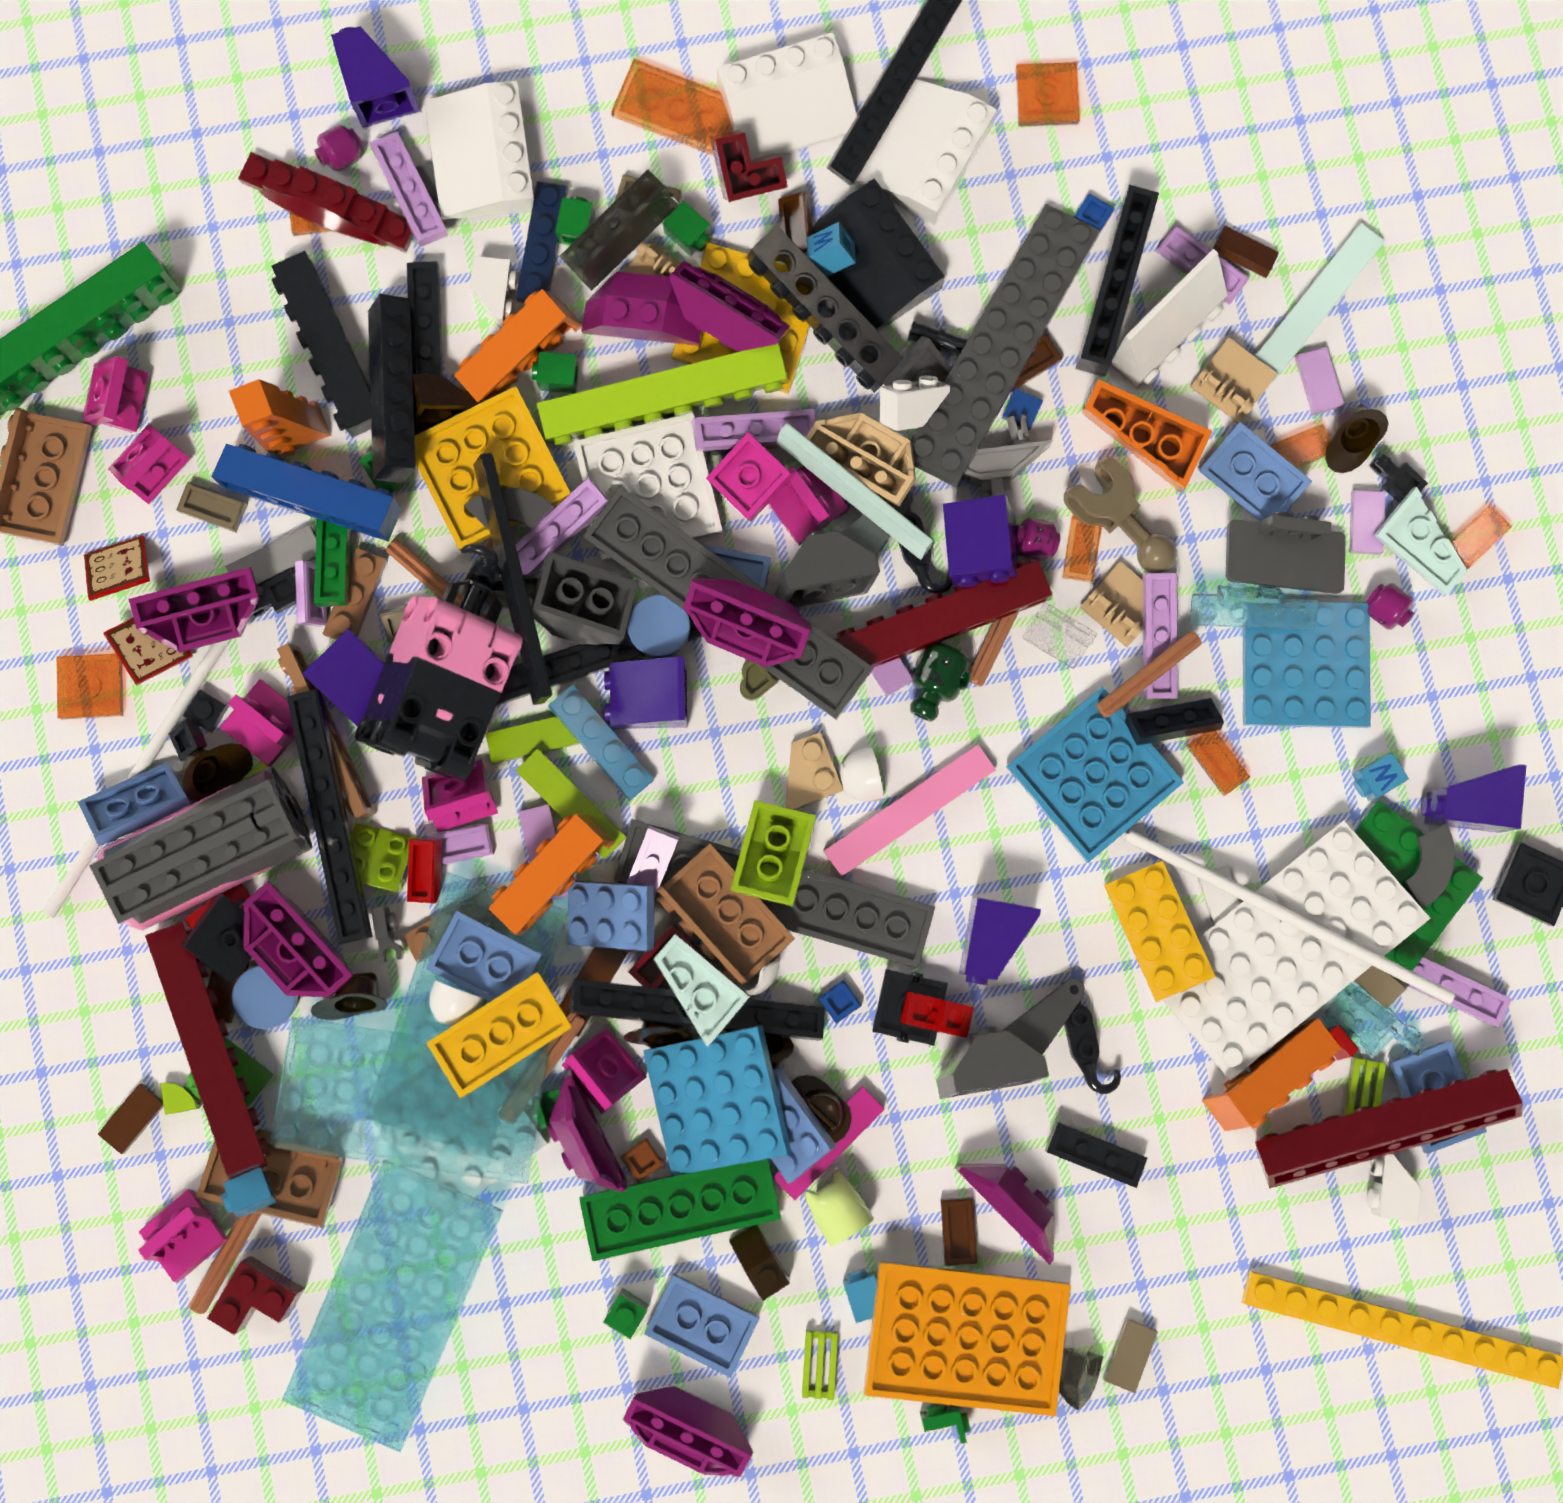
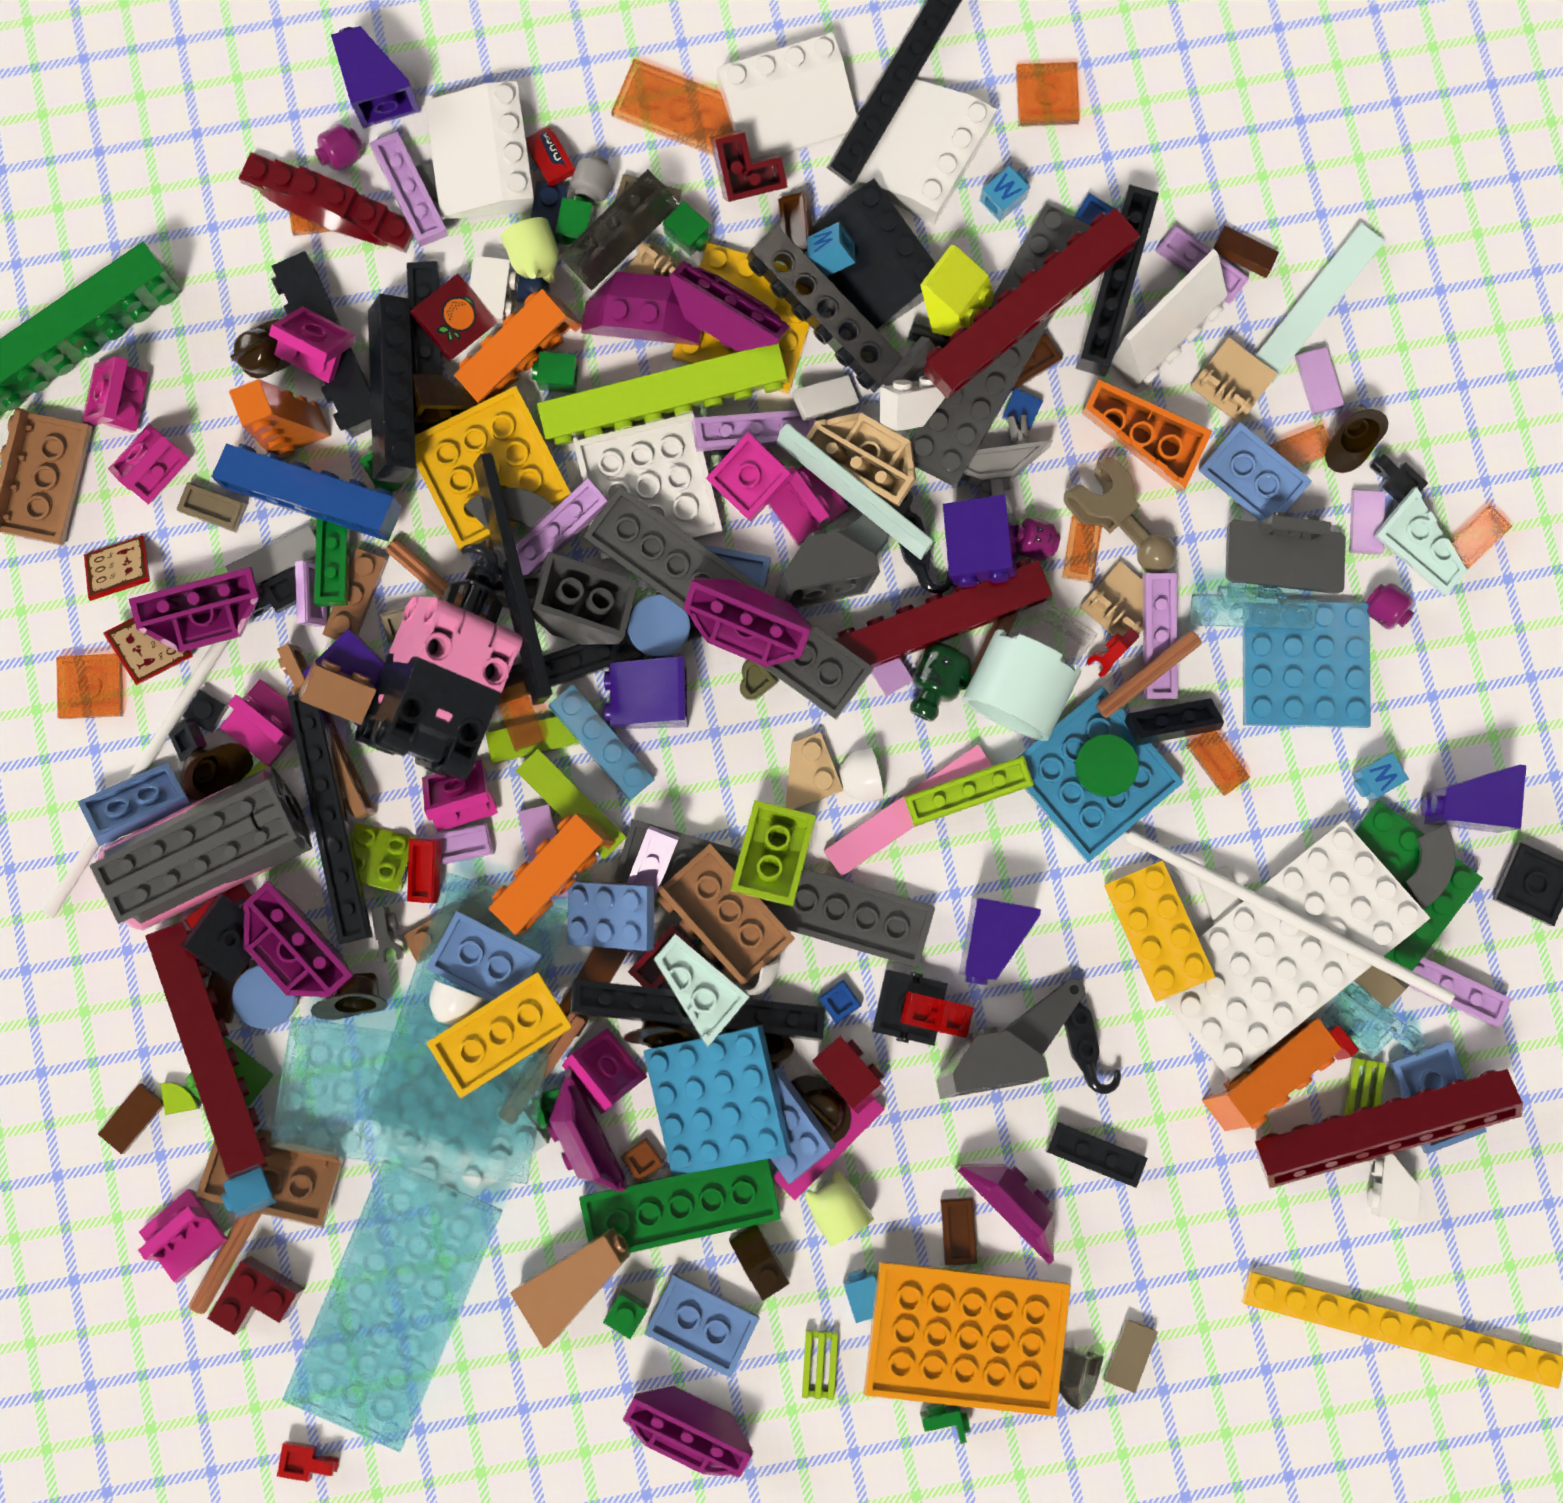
(256, 350): none -> dark brown piece
(300, 1462): none -> red plate
(311, 342): none -> dark pink bracket
(337, 691): none -> medium nougat brick
(453, 317): none -> dark red tile
(520, 717): none -> clear orange tile
(532, 248): none -> yellowish green piece
(549, 156): none -> red slope
(564, 1288): none -> medium nougat slope
(592, 179): none -> light grey head
(825, 398): none -> white tile
(849, 1074): none -> dark red brick
(955, 292): none -> neon yellow slope
(968, 791): none -> lime tile
(1005, 193): none -> dark azure brick
(1021, 685): none -> light aqua brick
(1030, 303): none -> dark red brick
(1106, 765): none -> green tile
(1116, 648): none -> red plate

